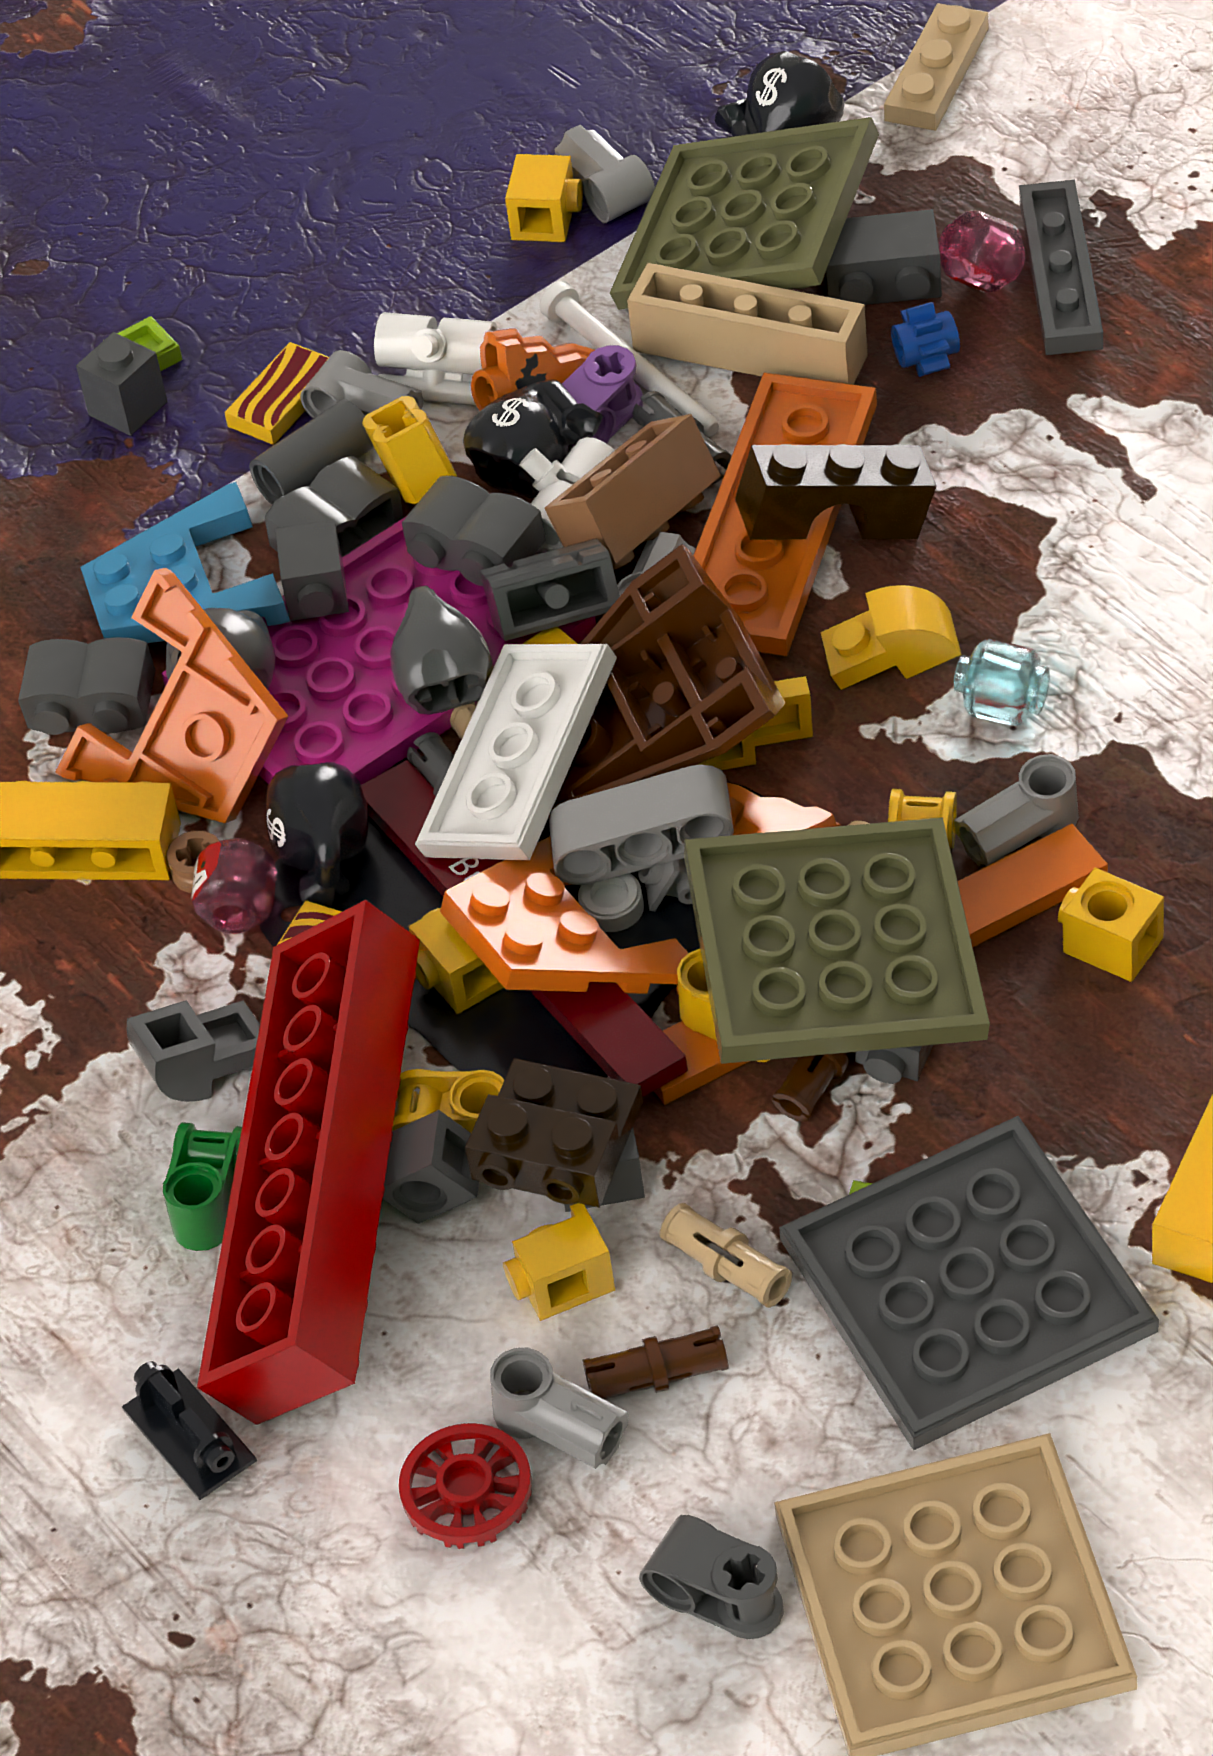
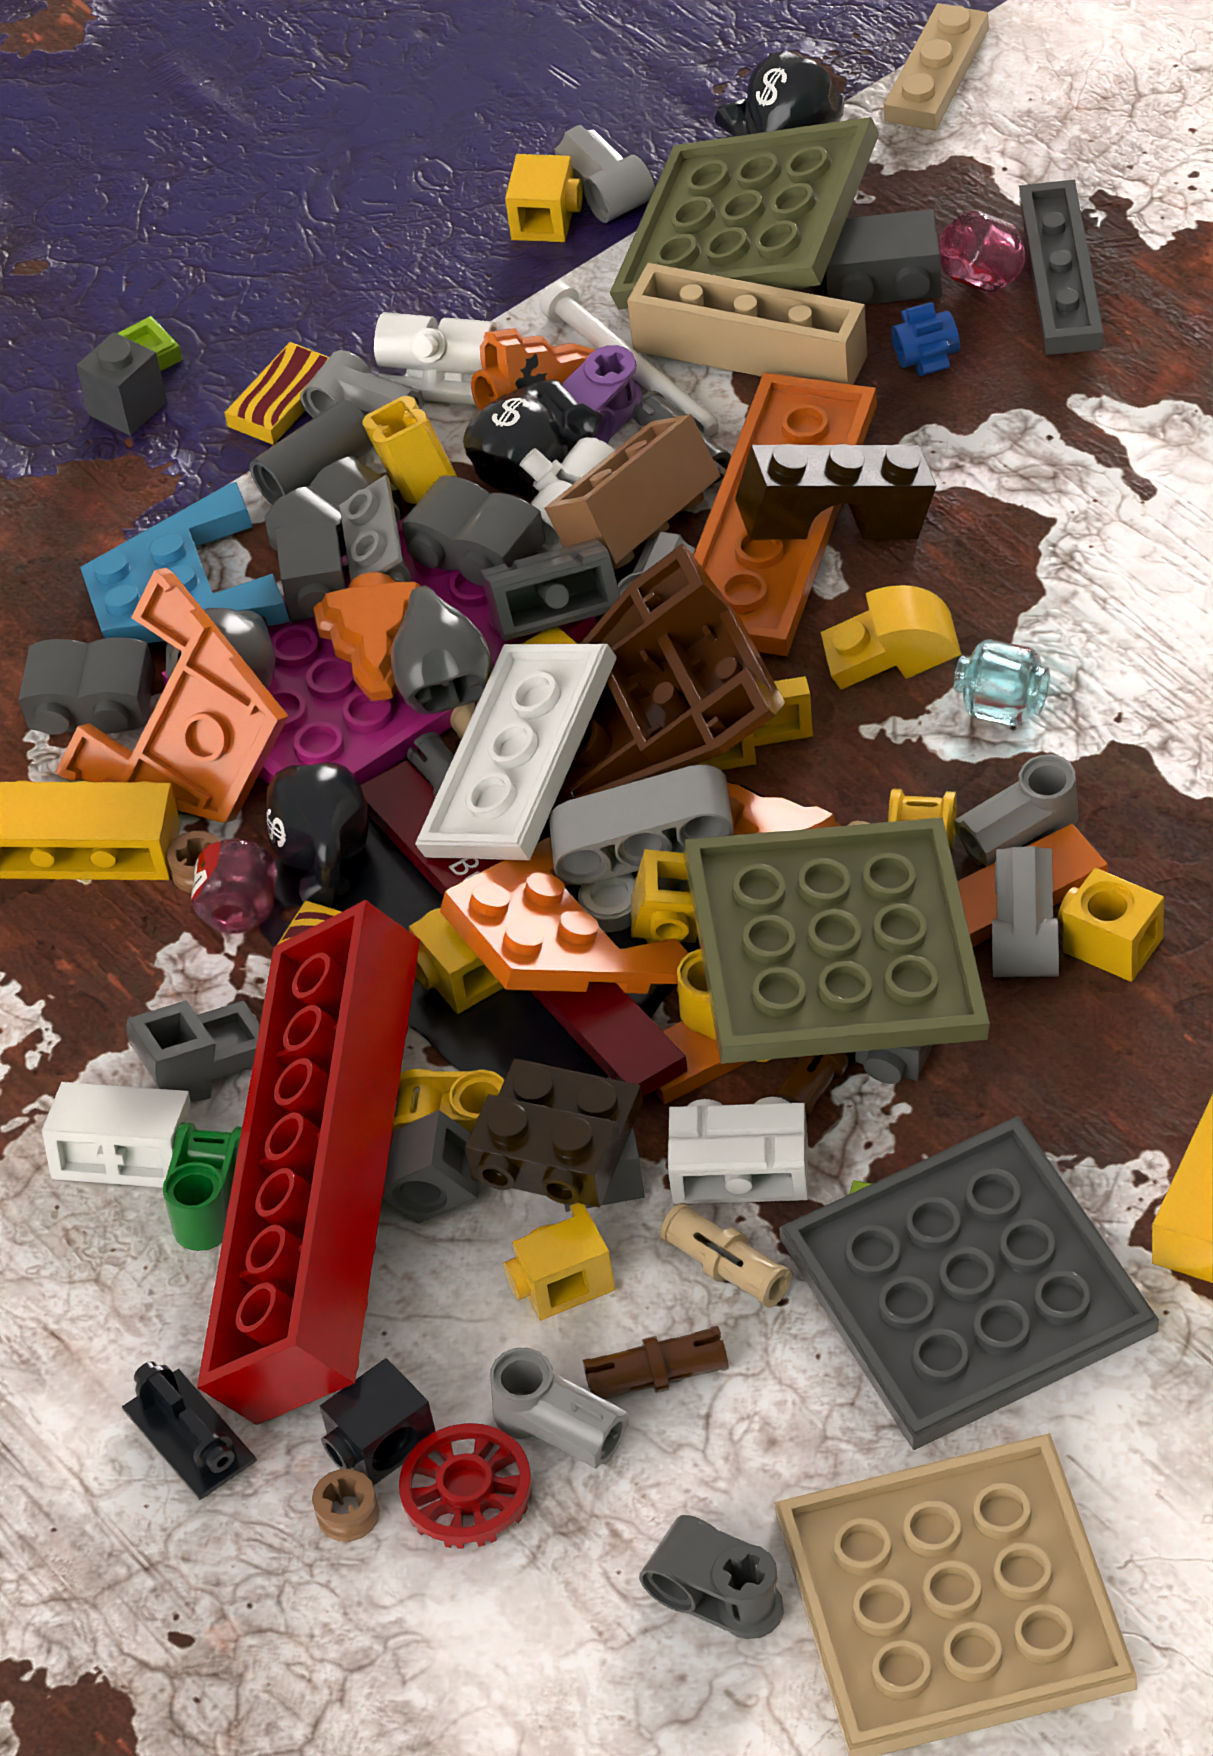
(113, 1133): none -> white hinge
(355, 1523): none -> medium nougat bush
(363, 628): none -> orange rock
(373, 532): none -> light grey hinge
(375, 1422): none -> black brick
(658, 912): none -> yellow brick
(738, 1152): none -> white brick
(1025, 926): none -> light grey piece

